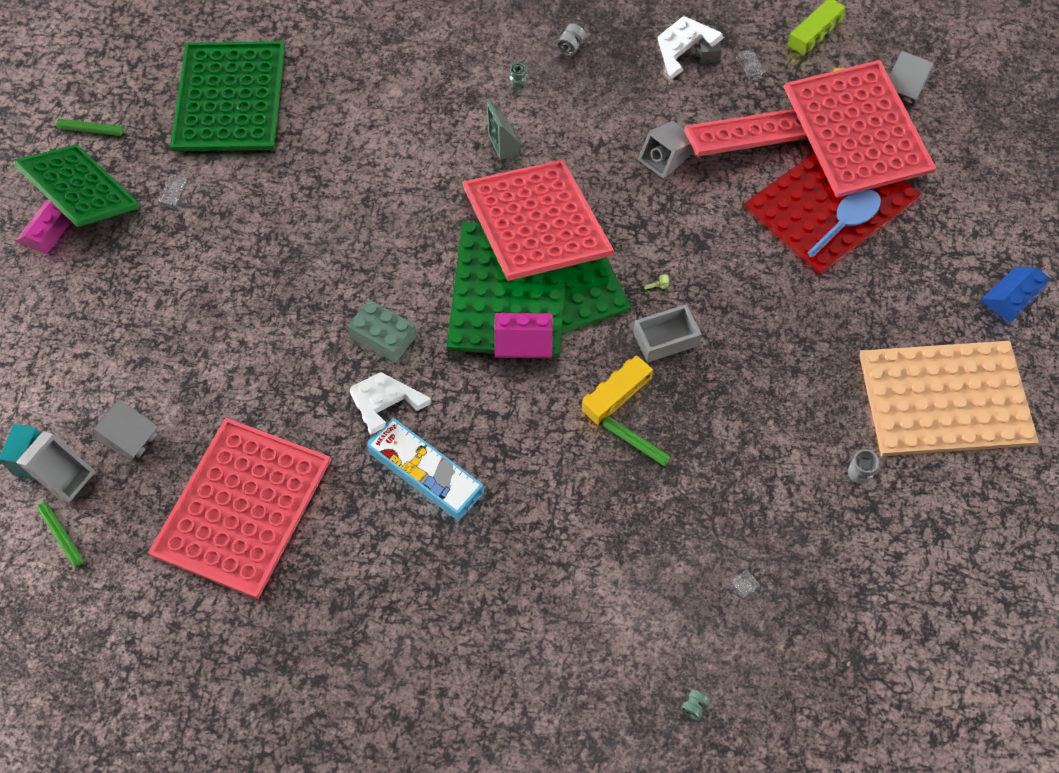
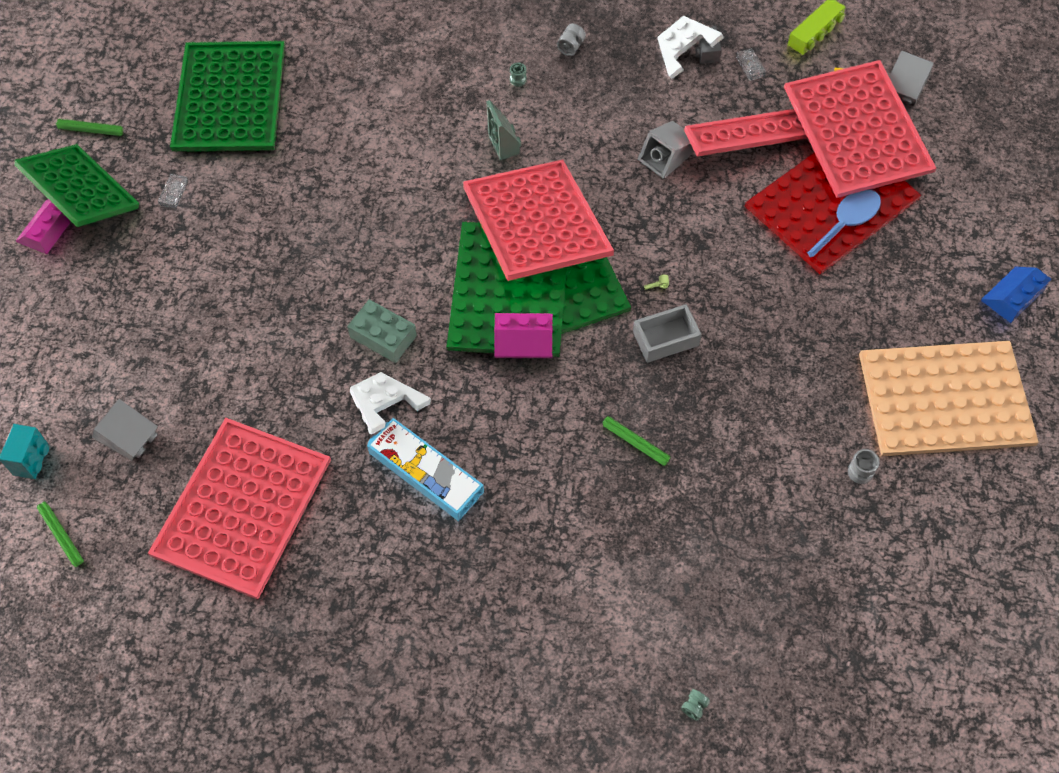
(56, 466): light grey piece -> none
(616, 389): yellow brick -> none
(744, 584): clear plate -> none

